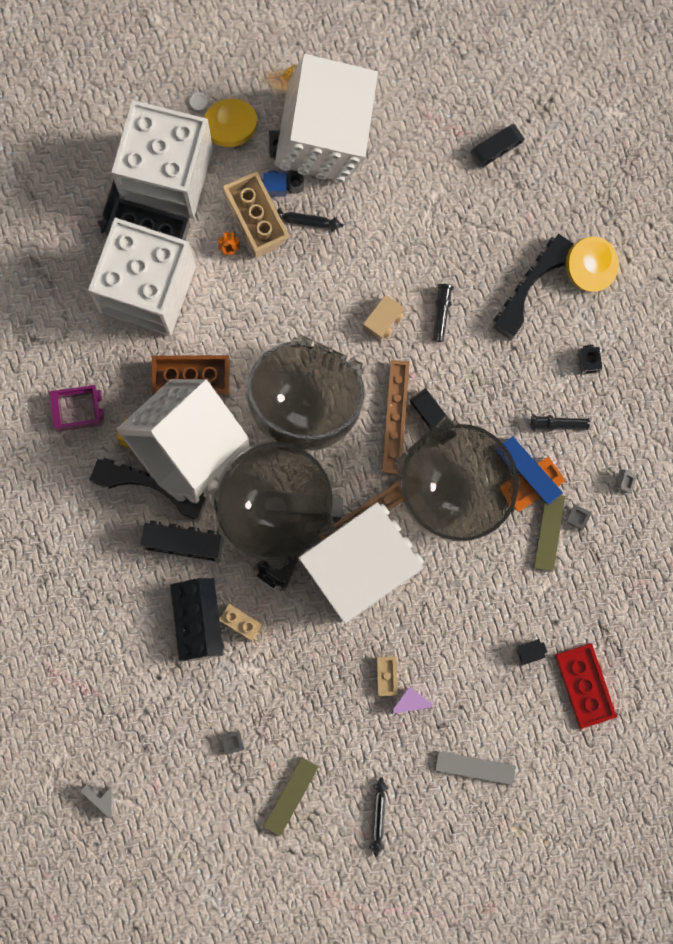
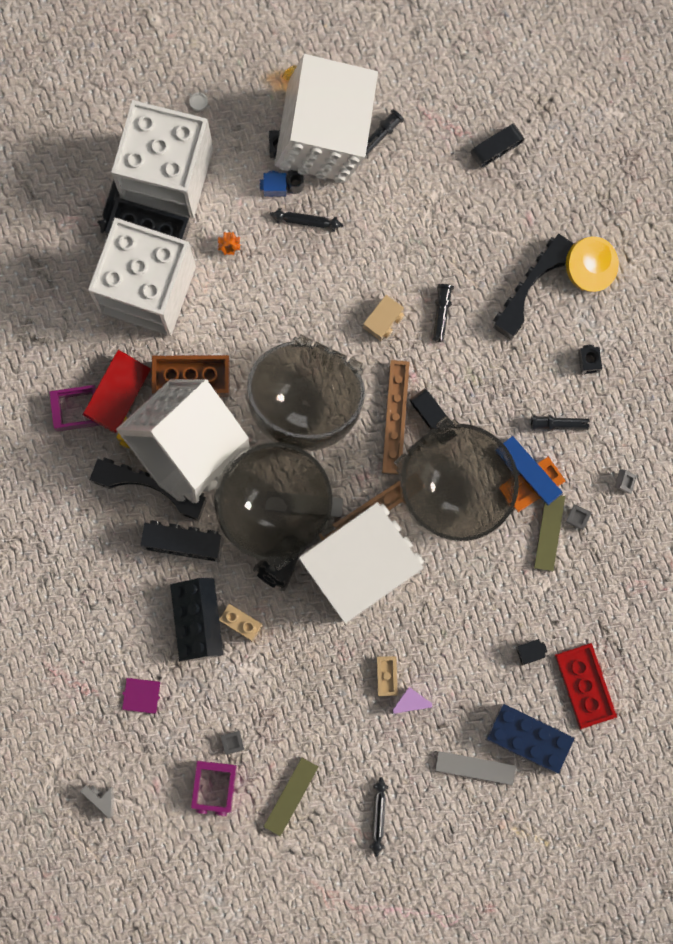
(116, 391): none -> red tile
(141, 695): none -> magenta piece
(201, 808): none -> magenta window
(231, 122): yellow piece -> none
(255, 214): tan slope -> none
(386, 127): none -> black pin
(530, 738): none -> dark blue brick

